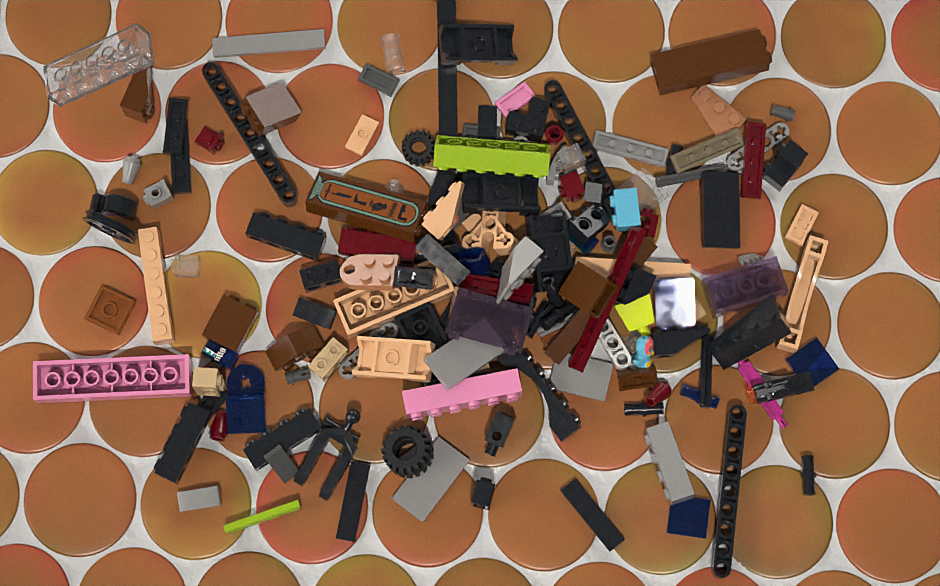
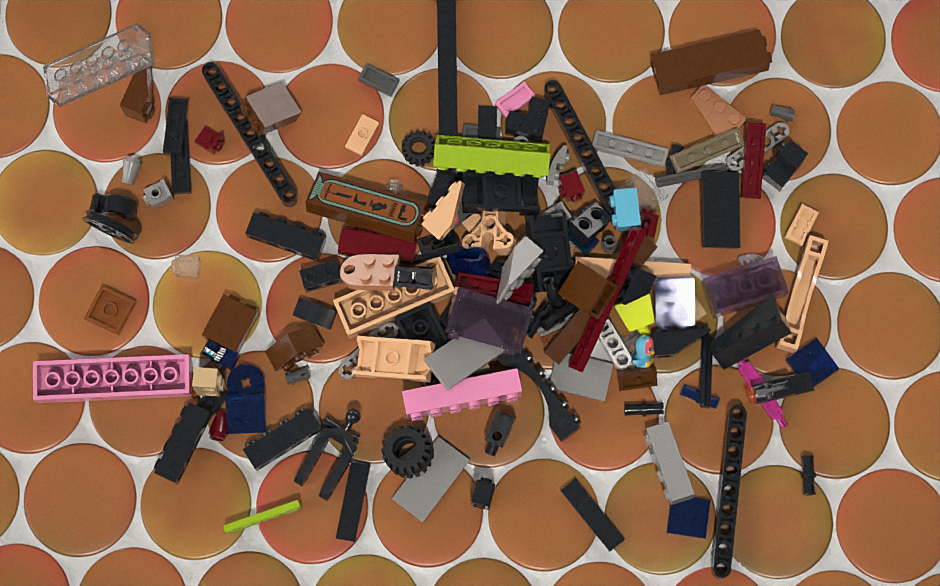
(155, 286): light nougat arch -> none
(199, 498): light grey slope -> none
(268, 43): light grey tile -> none
(281, 464): dark grey tile -> none
(328, 359): tan brick -> none
(393, 53): clear brick -> none
(442, 259): tile -> none
(476, 44): black piece -> none
(555, 131): dark red cone -> none
(570, 158): clear brick -> none
(595, 192): tile -> none
(659, 393): dark red cone -> none

